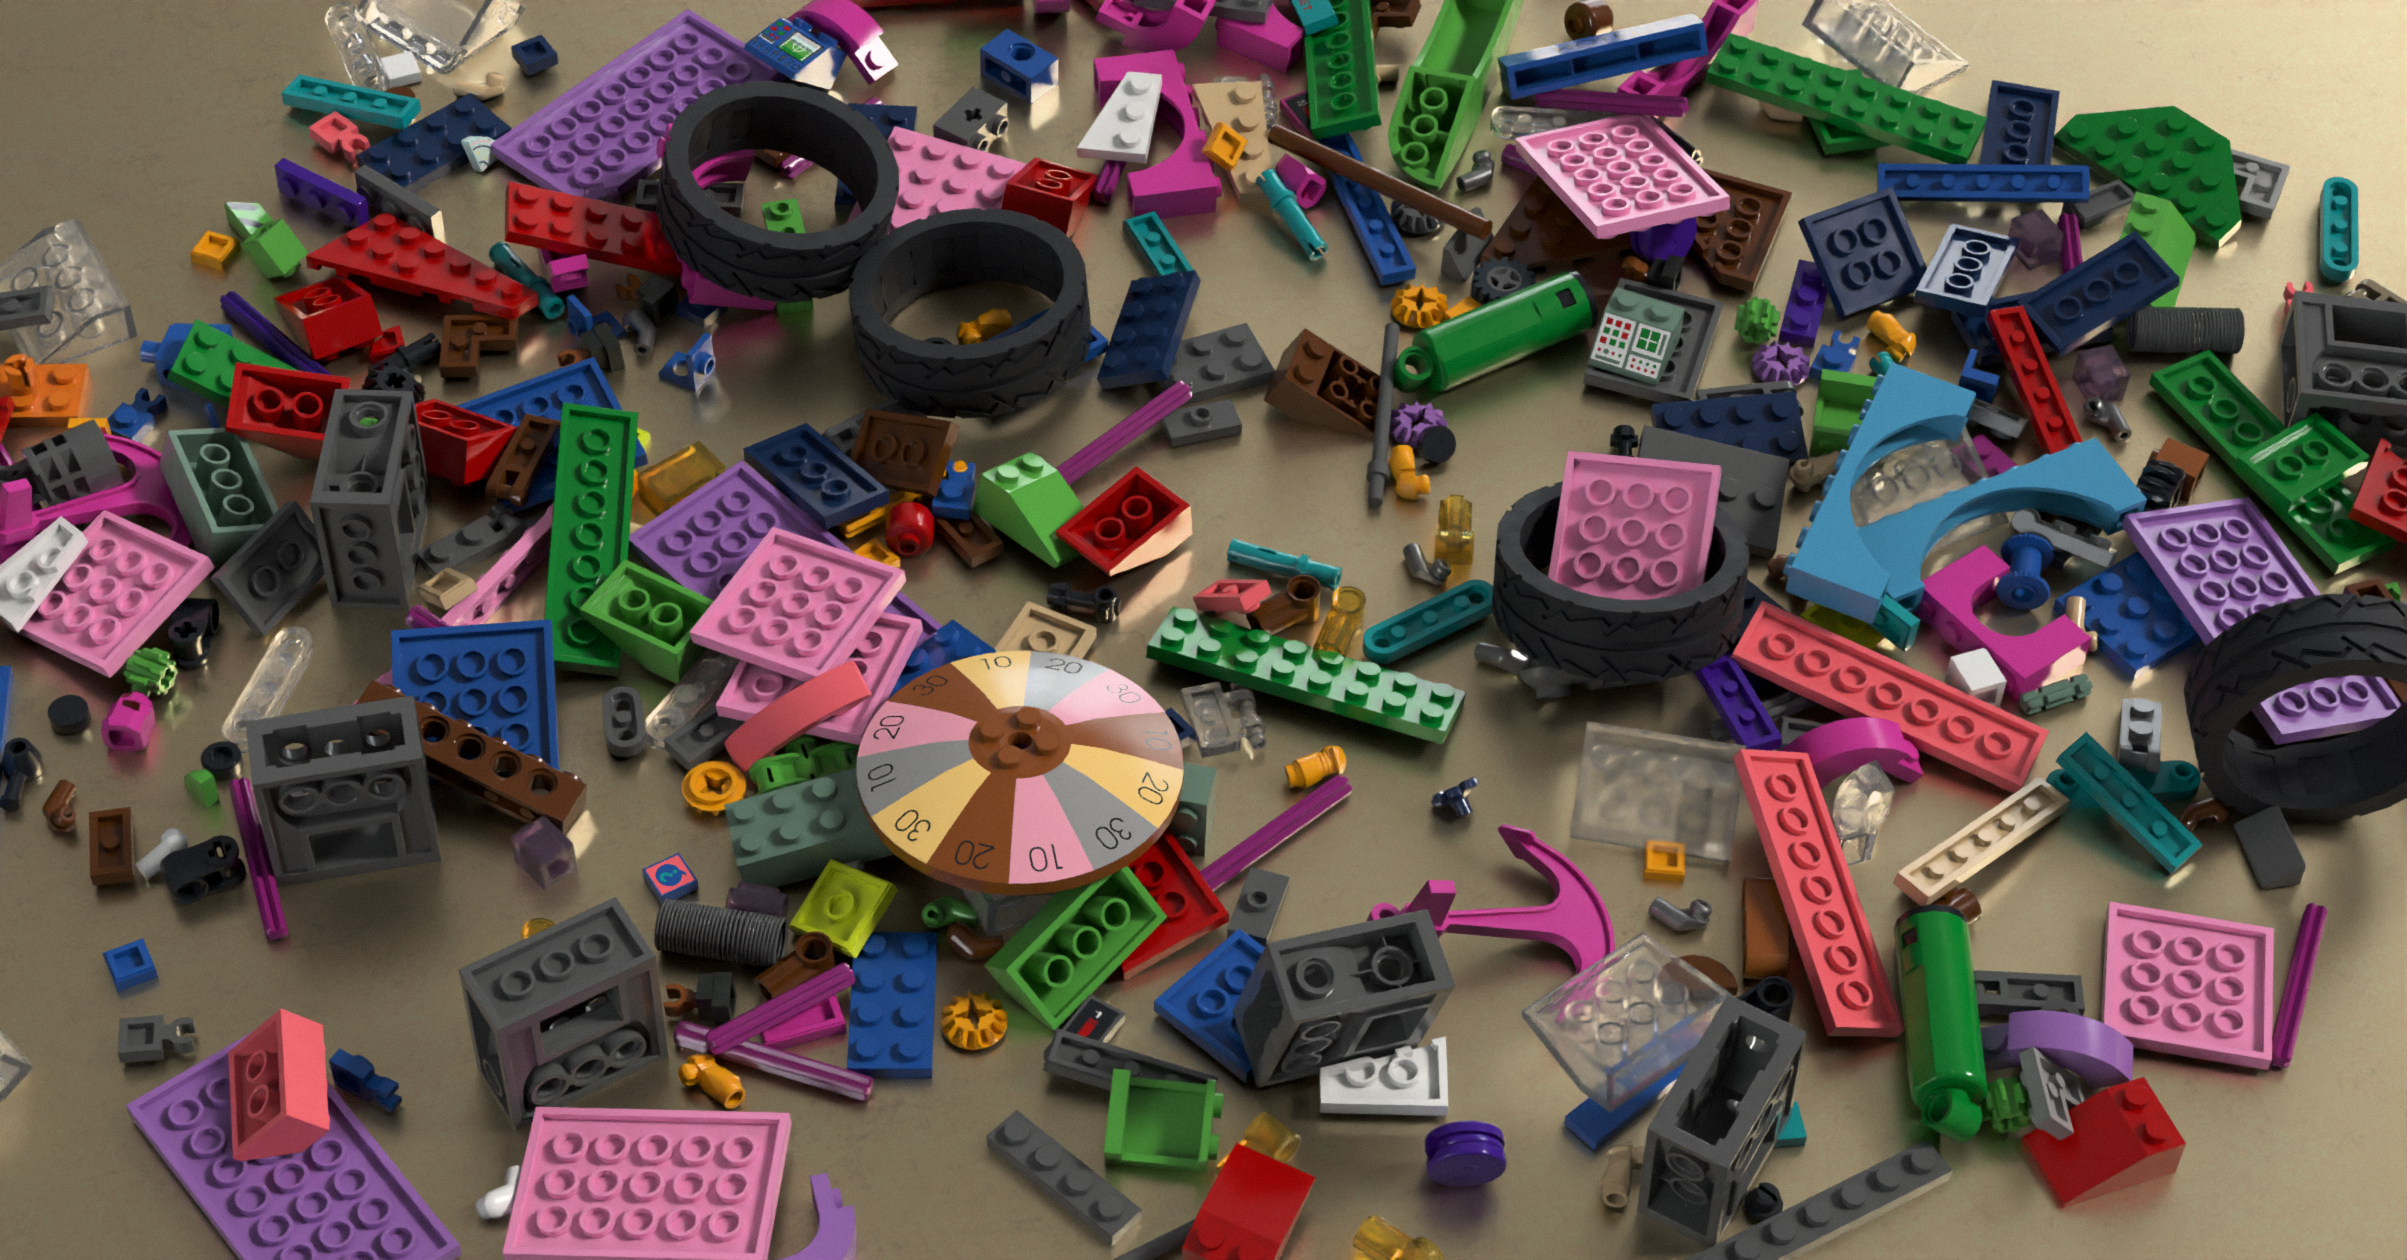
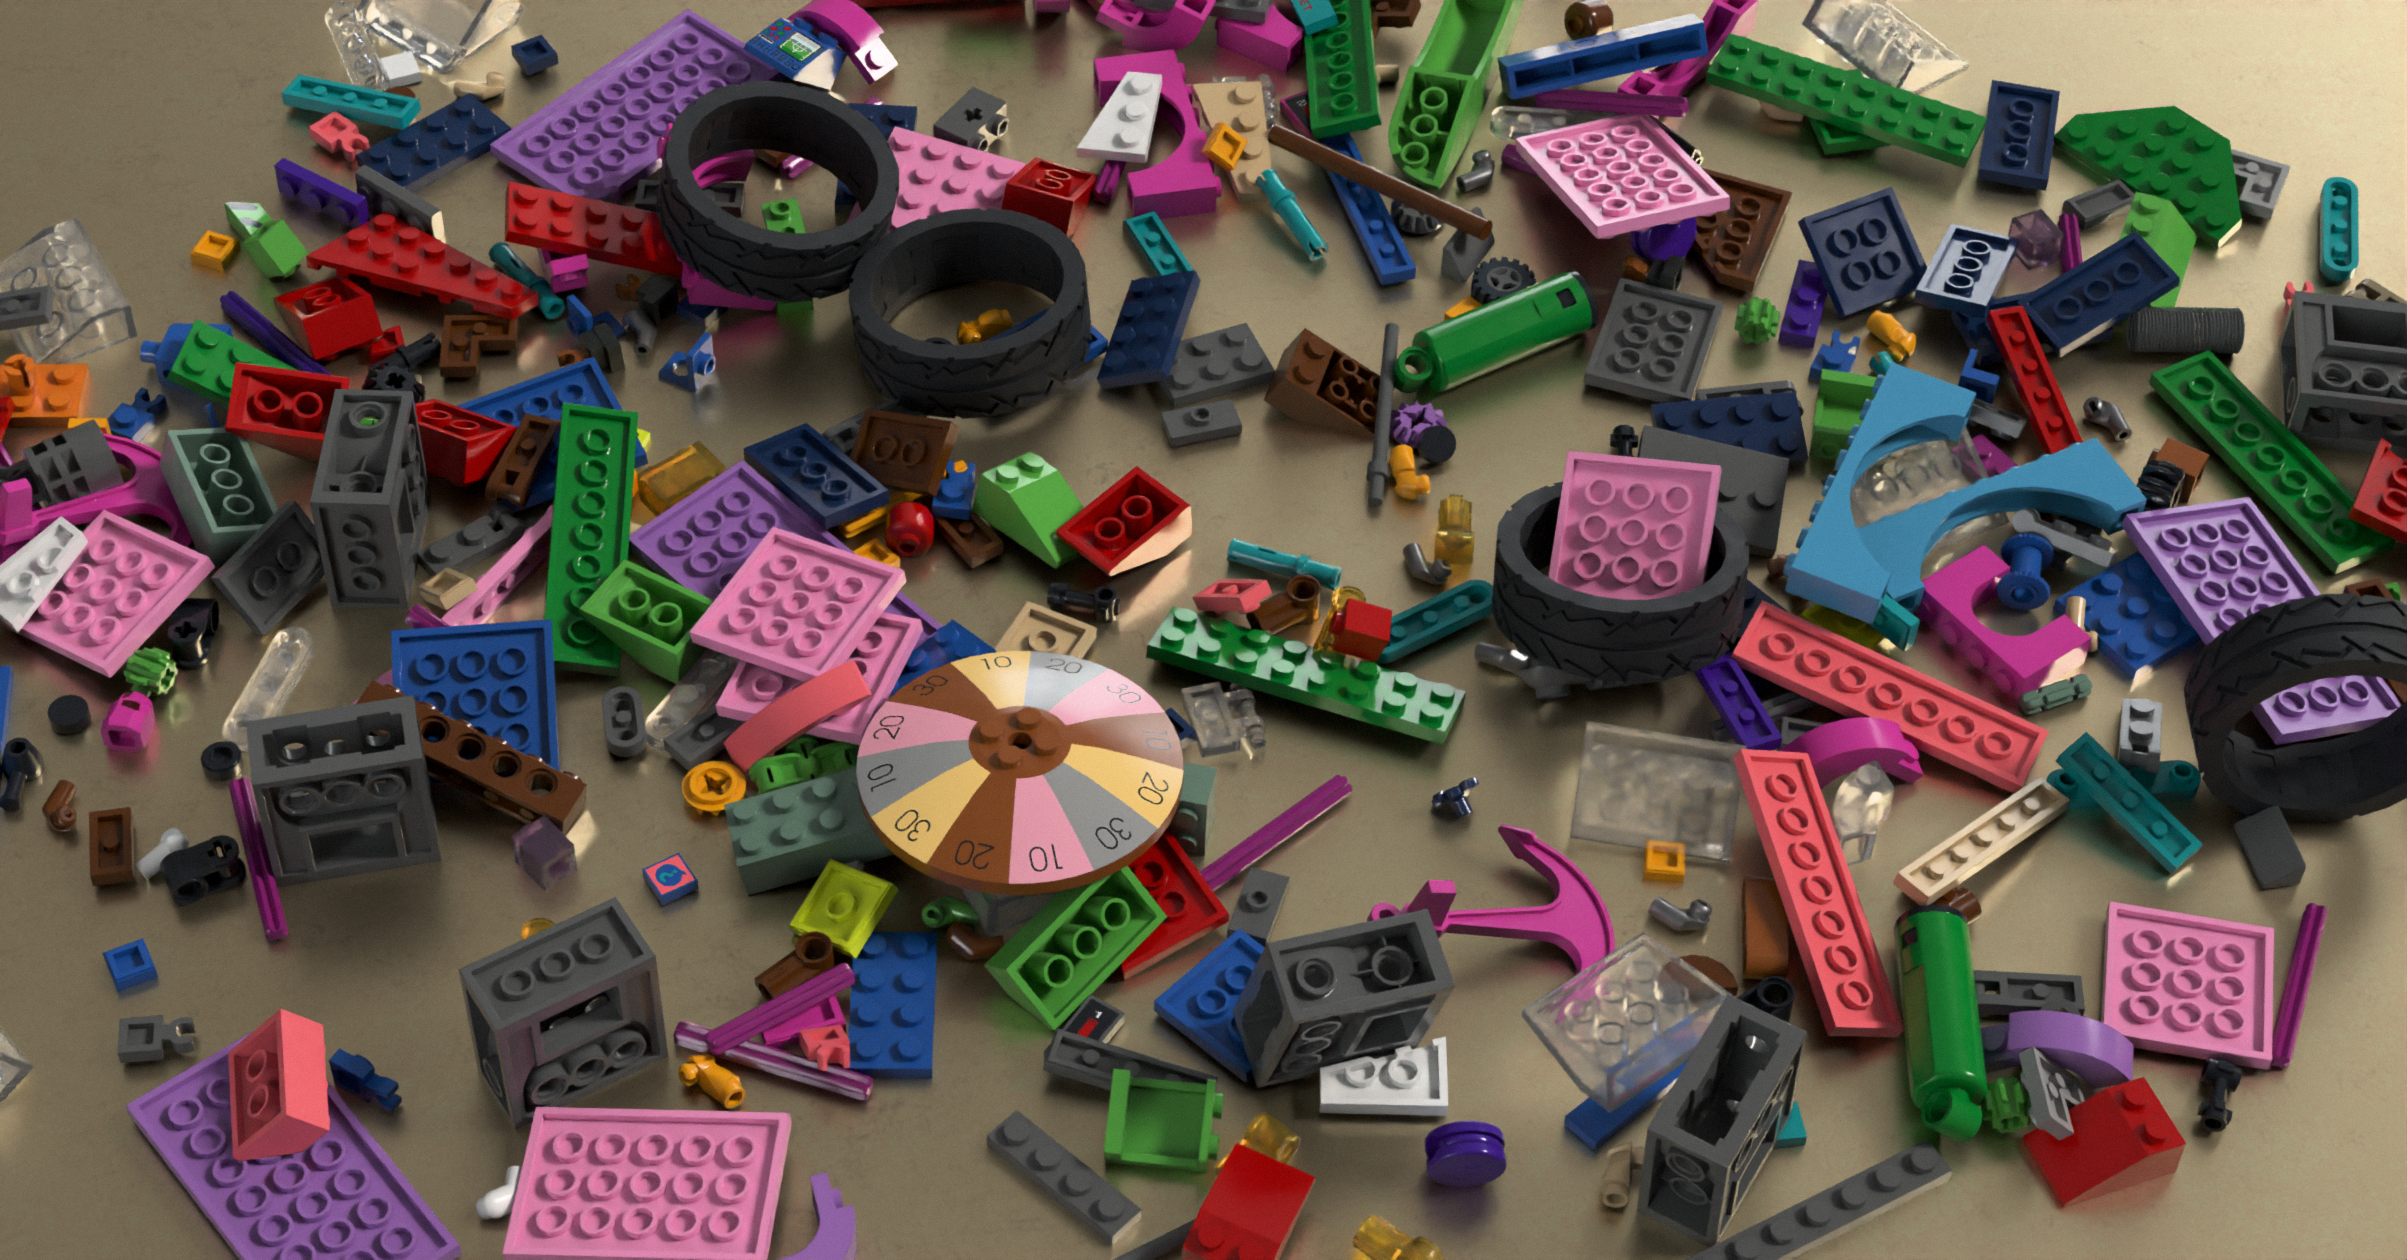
(202, 786): bright green tile -> none
(479, 152): light aqua tile -> none
(713, 930): dark grey piece -> none
(713, 998): pearl dark grey piece -> none
(757, 898): clear purple brick -> none
(826, 1046): none -> coral plate
(958, 1027): light orange gear -> none
(1019, 66): blue brick -> none
(1125, 432): magenta axle -> none
(1301, 180): dark pink rock -> none
(1315, 766): light orange arm -> none
(1361, 629): none -> red brick
(1405, 309): light orange gear -> none
(1548, 233): reddish brown plate -> none
(1636, 336): slope -> none
(1763, 1201): black piece -> none
(1770, 370): medium lavender gear -> none
(1812, 471): tan arm -> none
(1977, 676): white panel -> none
(1986, 182): blue plate -> none
(2101, 374): clear purple brick -> none
(2205, 808): reddish brown arm -> none
(2222, 1077): none -> black bar
(2302, 462): green plate -> none

